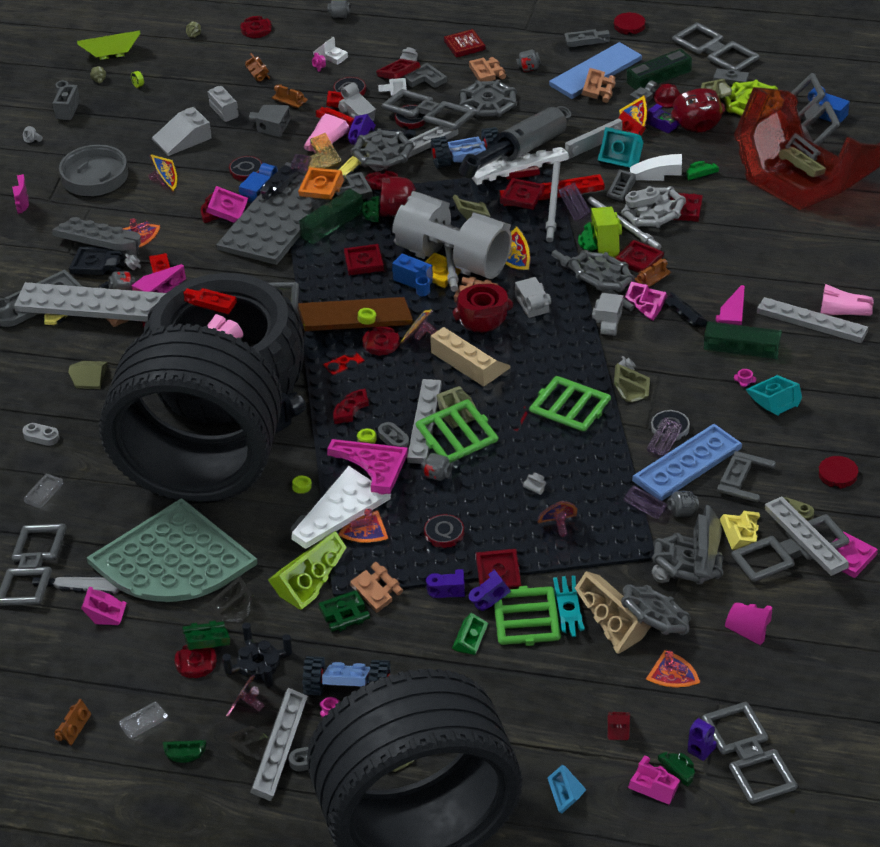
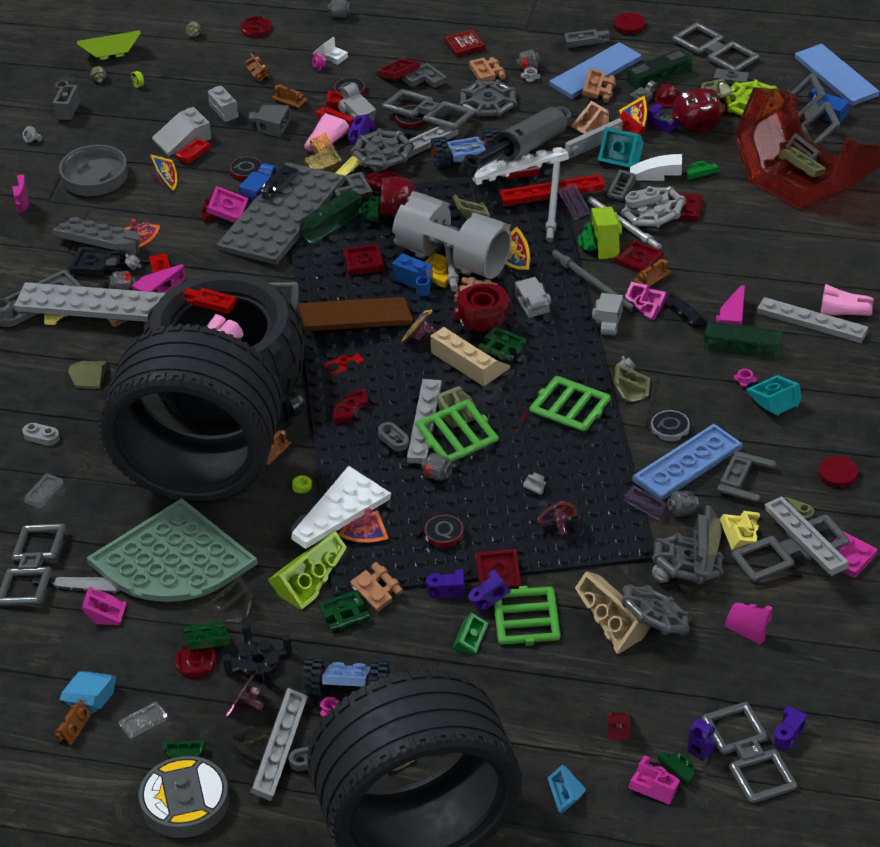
(91, 688): none -> dark azure slope
(184, 796): none -> piece
(192, 151): none -> red plate
(278, 445): none -> dark orange hinge
(301, 164): clear purple tile -> none
(321, 183): orange plate -> none
(366, 316): lime tile -> none
(367, 436): lime tile -> none
(380, 461): dark pink plate -> none
(381, 341): dark red tile -> none
(394, 86): white plate -> none
(409, 54): light grey plate -> none
(505, 341): none -> dark green plate
(522, 193): dark red tile -> none
(530, 74): none -> light grey plate
(568, 598): teal piece -> none
(591, 118): none -> nougat slope
(602, 271): dark grey plate -> none
(673, 671): shield -> none
(678, 427): clear purple tile -> none
(793, 725): none -> dark purple leg
(837, 74): none -> medium blue tile

